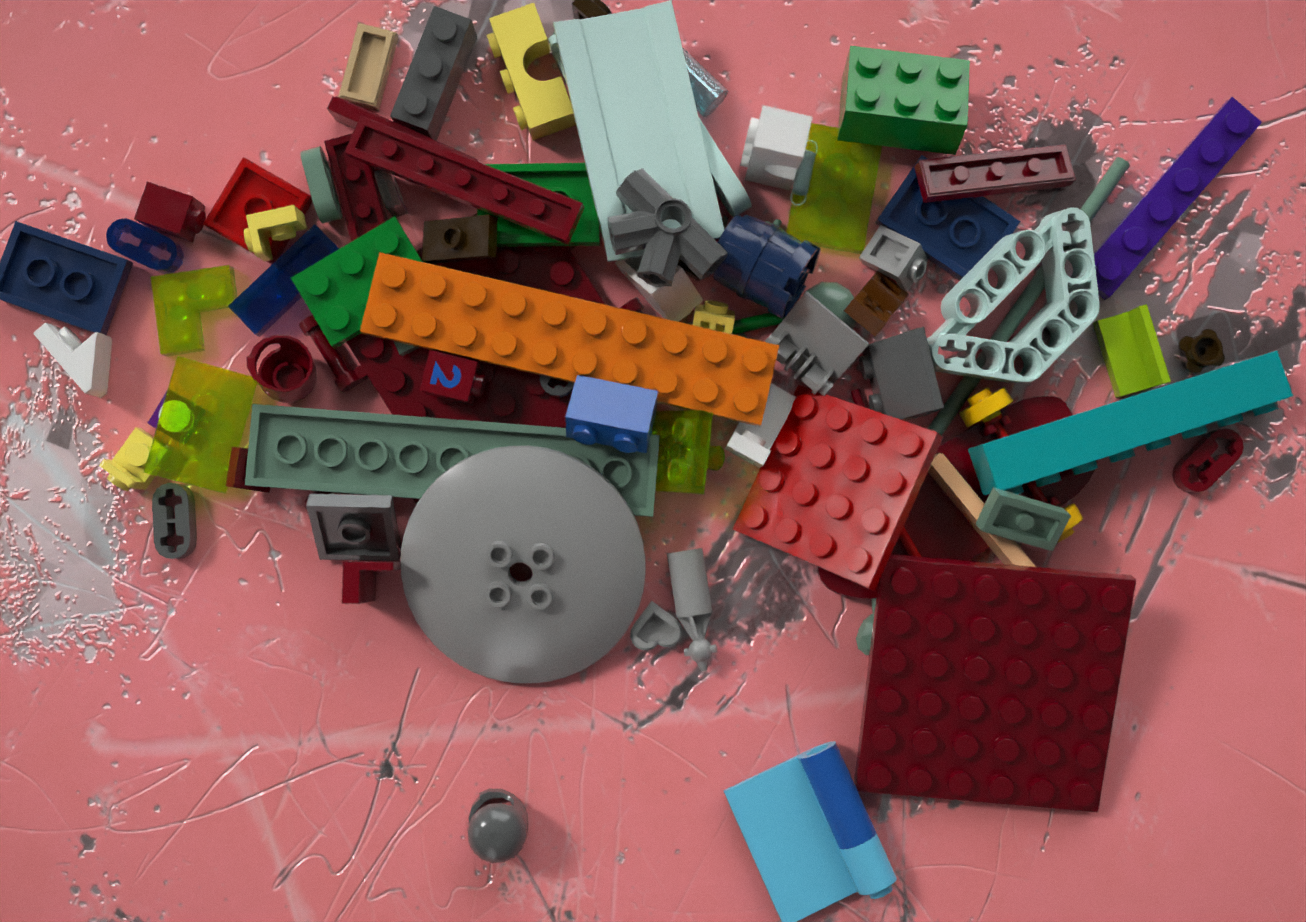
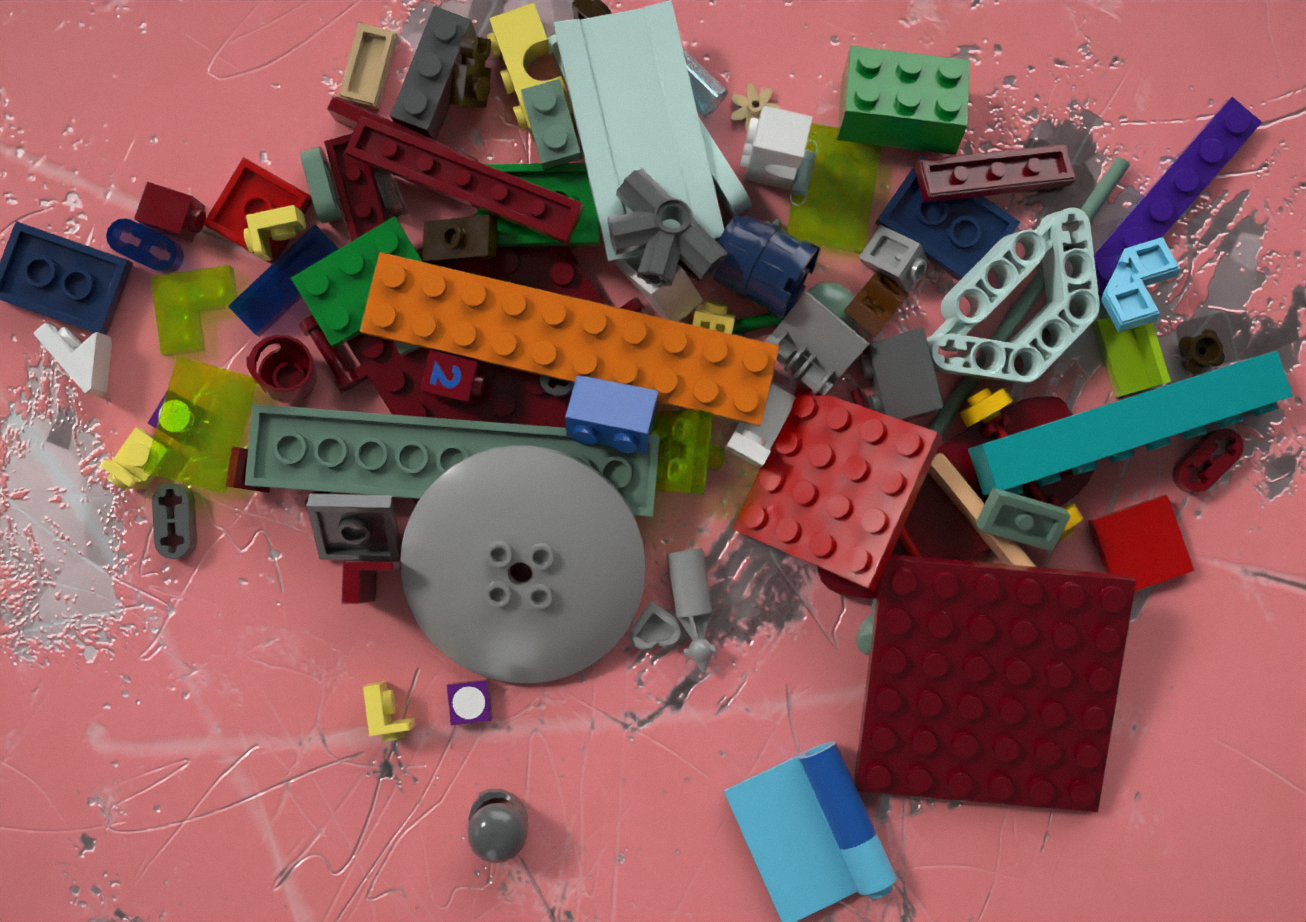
(379, 706): none -> light yellow bracket
(469, 702): none -> tile
(471, 78): none -> dark brown plate
(551, 124): none -> sand green plate
(746, 103): none -> tan plant
(1126, 295): none -> medium azure tile
(1142, 542): none -> red tile

